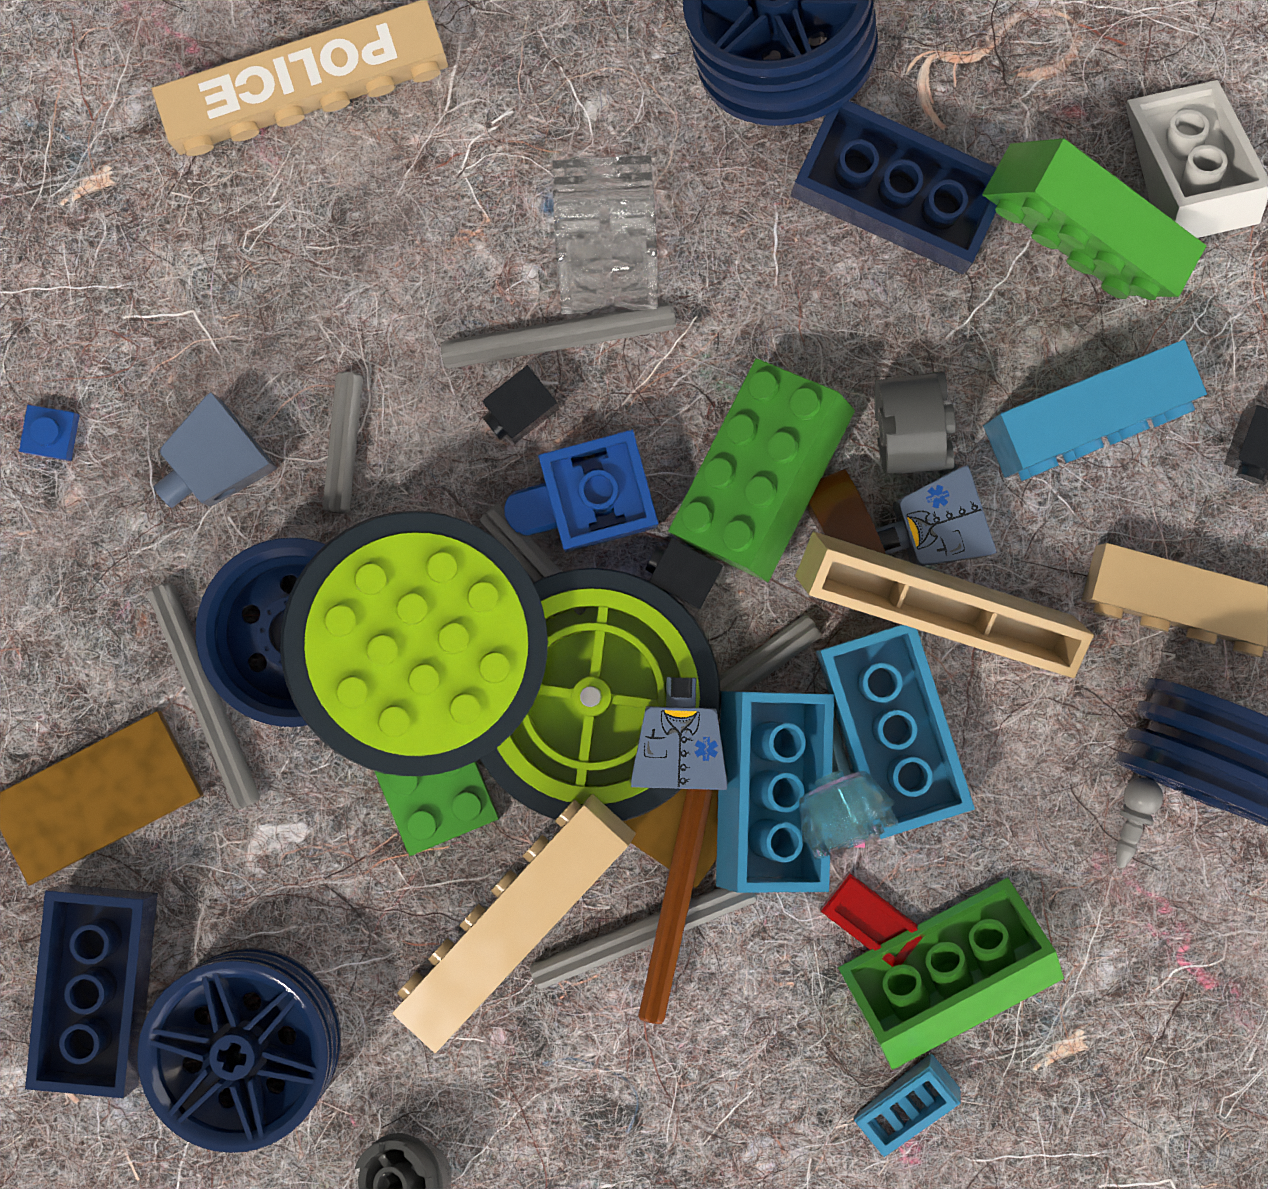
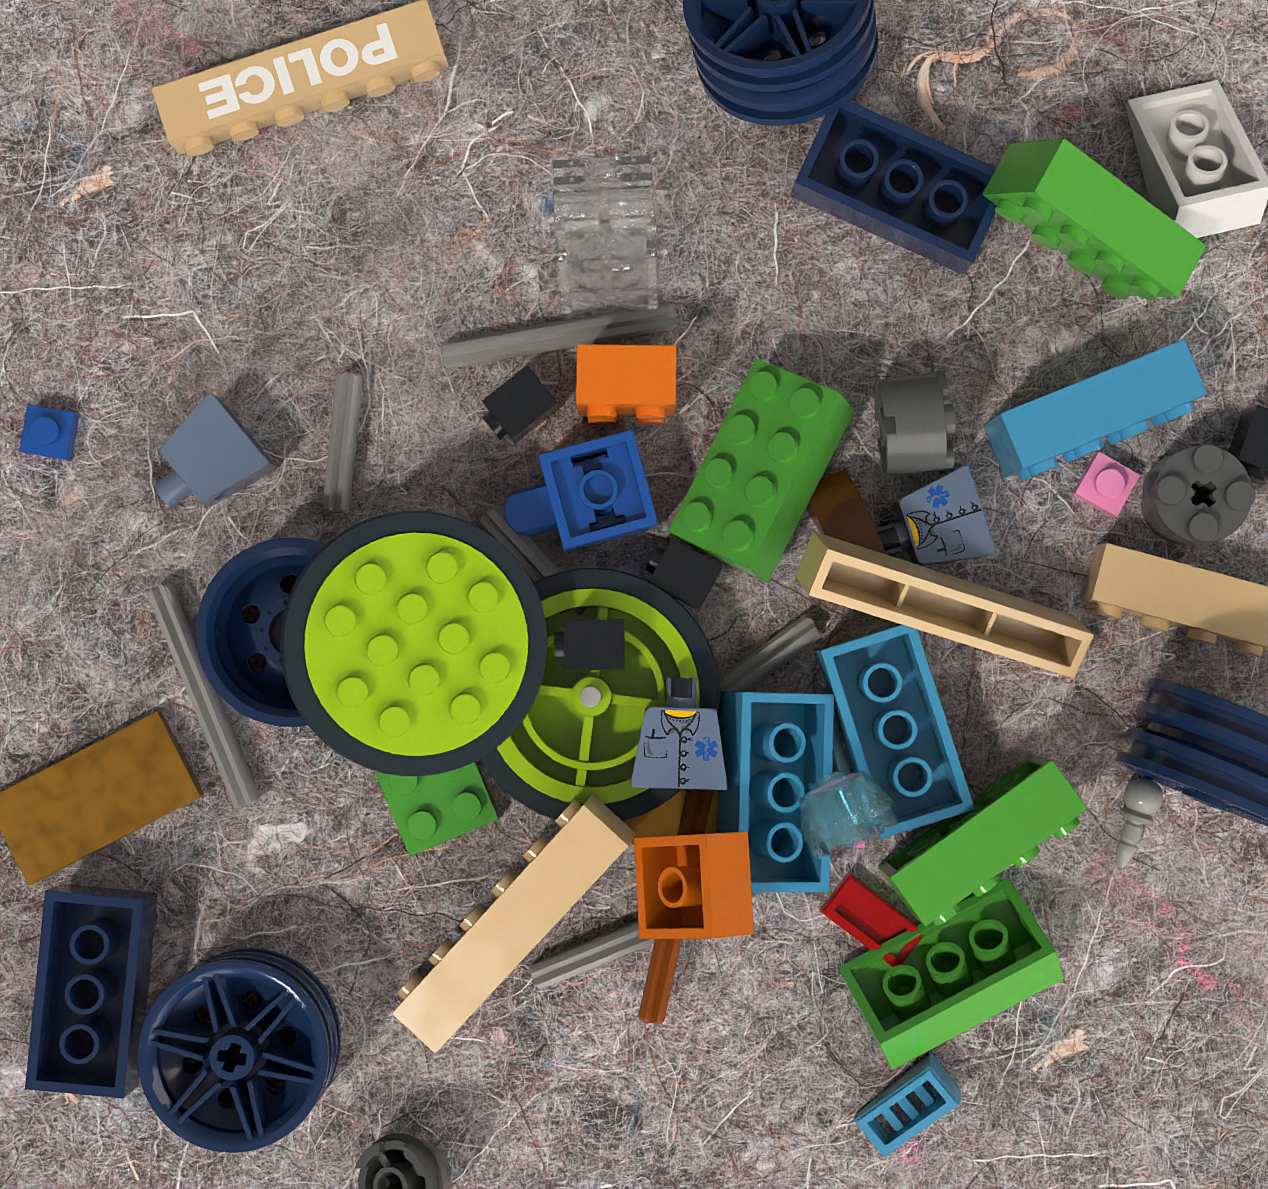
(591, 645): none -> black brick
(626, 383): none -> orange brick
(694, 886): none -> orange brick
(971, 848): none -> bright green brick
(1106, 484): none -> bright pink plate
(1223, 498): none -> dark grey brick

